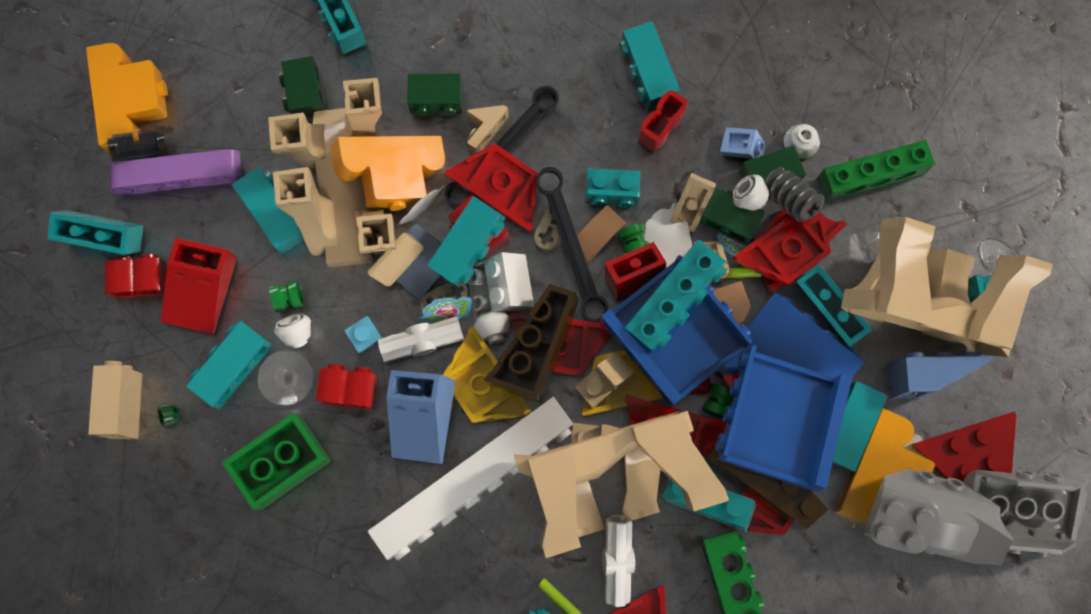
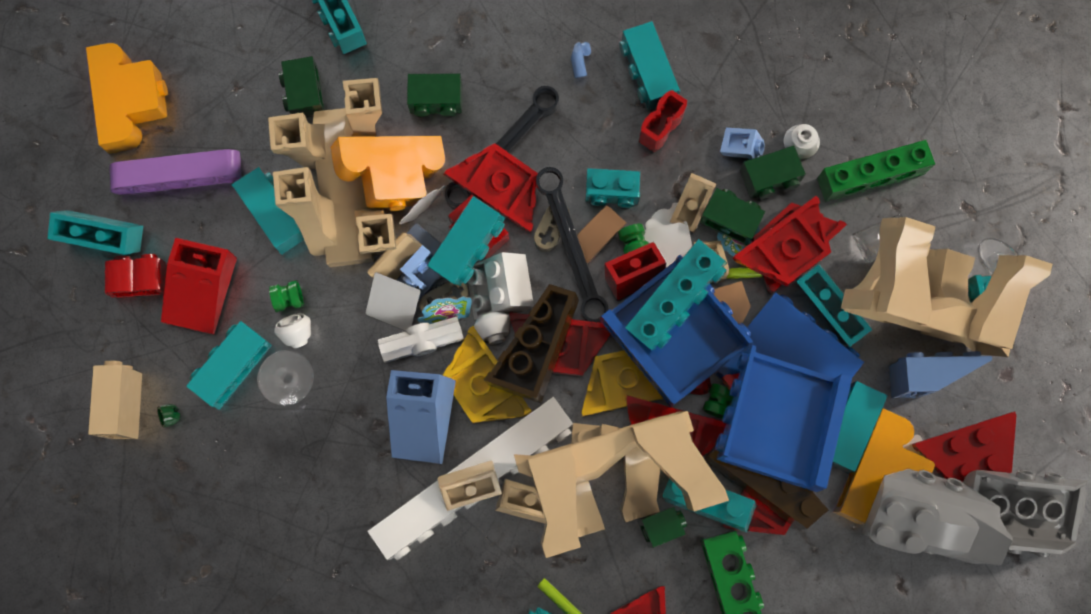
(124, 148): black hinge -> none
(276, 462): green brick -> none
(346, 387): red brick -> none
(363, 335): medium azure plate -> none
(392, 301): none -> white sticker
(416, 264): none -> light blue bracket
(469, 485): none -> tan slope
(489, 123): tan slope -> none
(520, 501): none -> tan slope
(577, 58): none -> medium blue arm
(604, 379): tan slope -> none
(618, 560): white piece -> none
(662, 527): none -> dark green brick
(751, 193): white cone -> none
(793, 194): dark grey piece -> none

